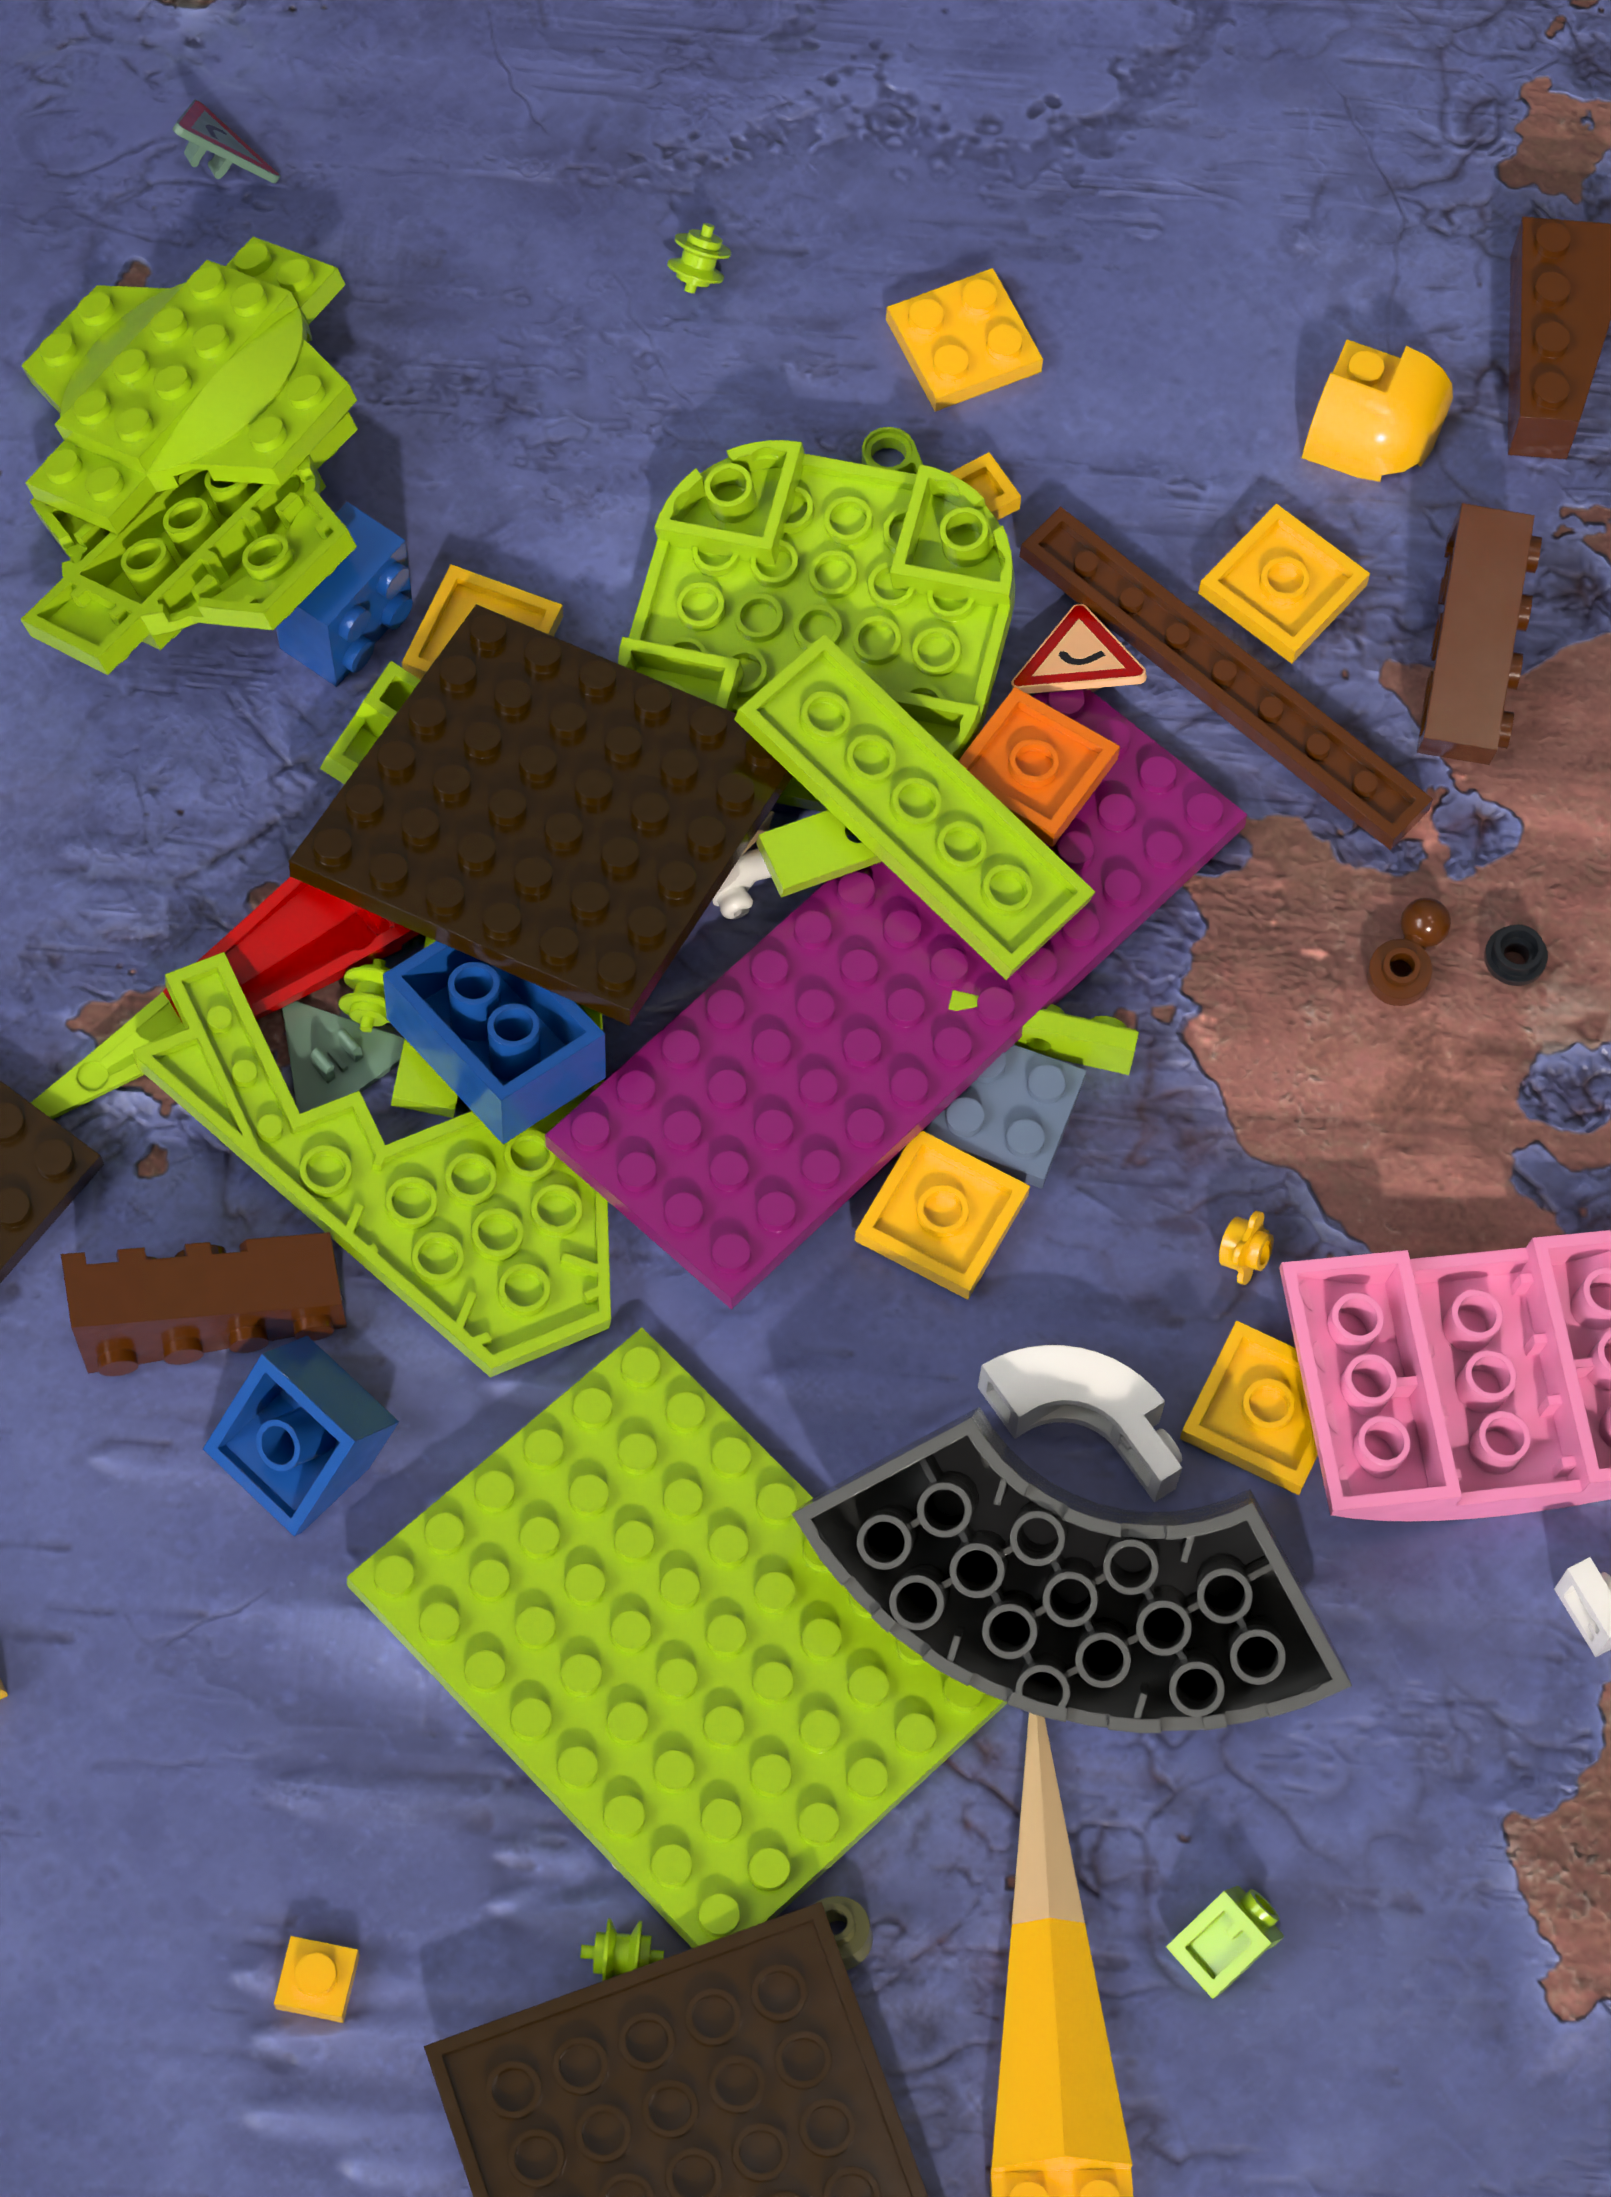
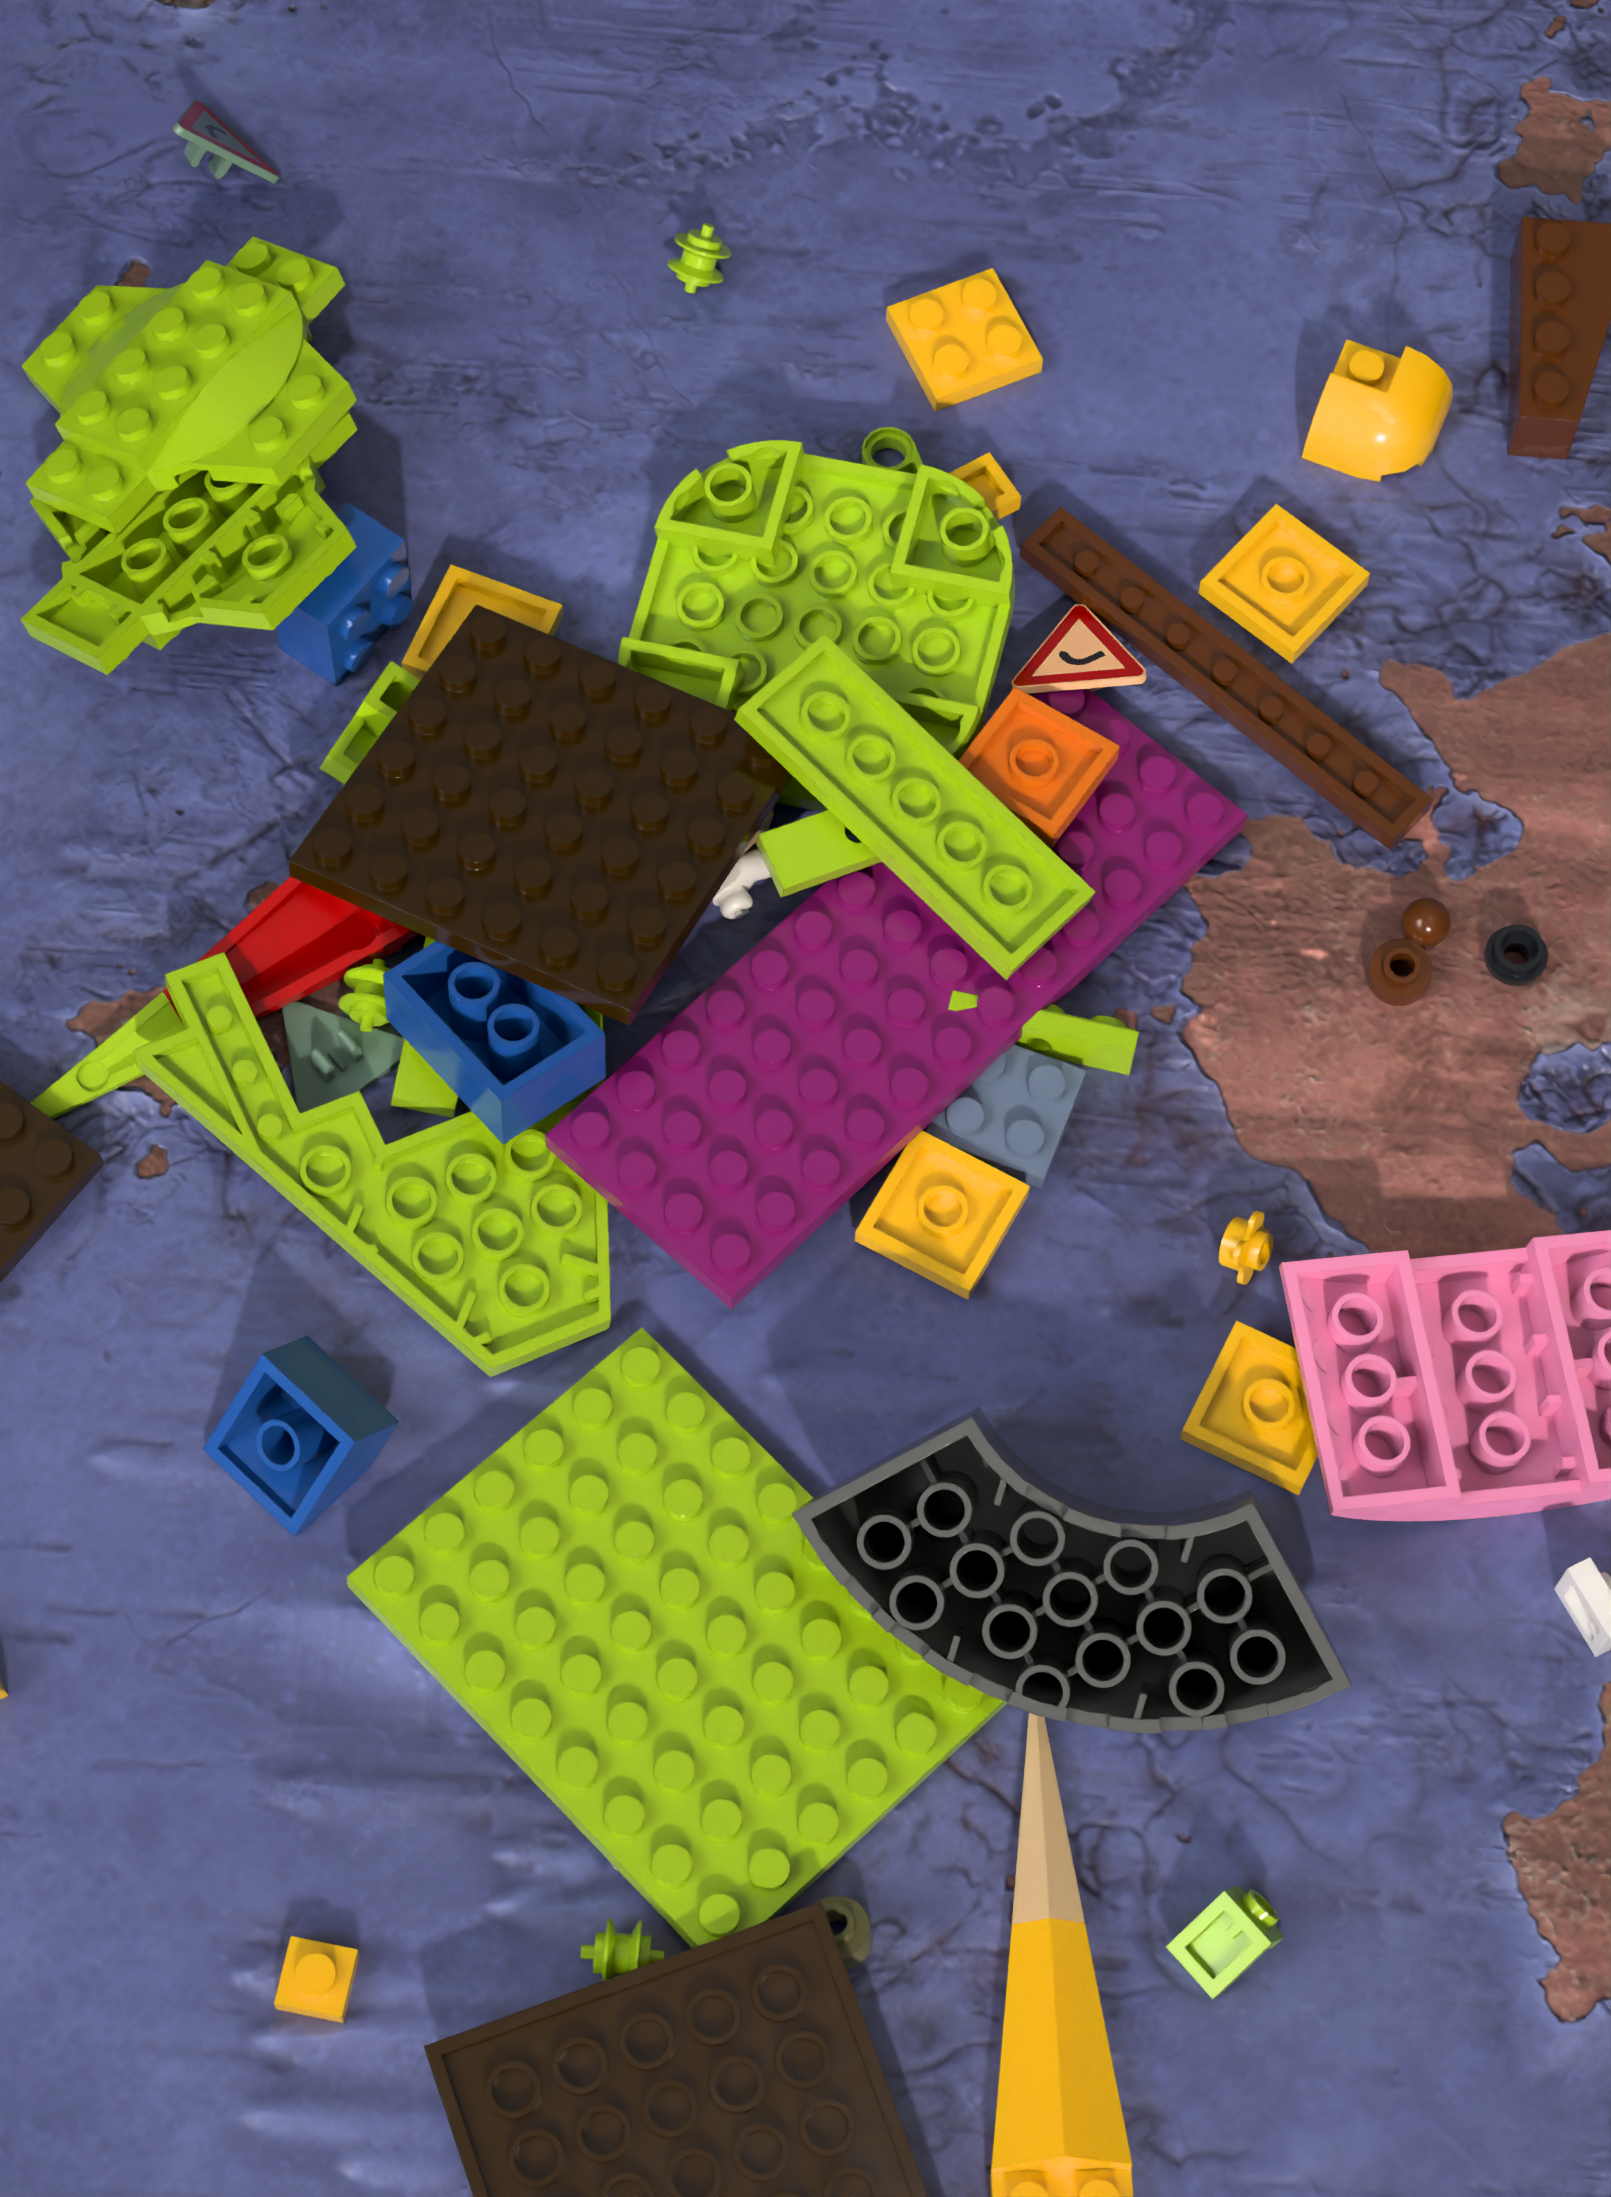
(201, 1300): reddish brown wedge -> none
(1089, 1390): white arch -> none
(1477, 634): reddish brown wedge -> none

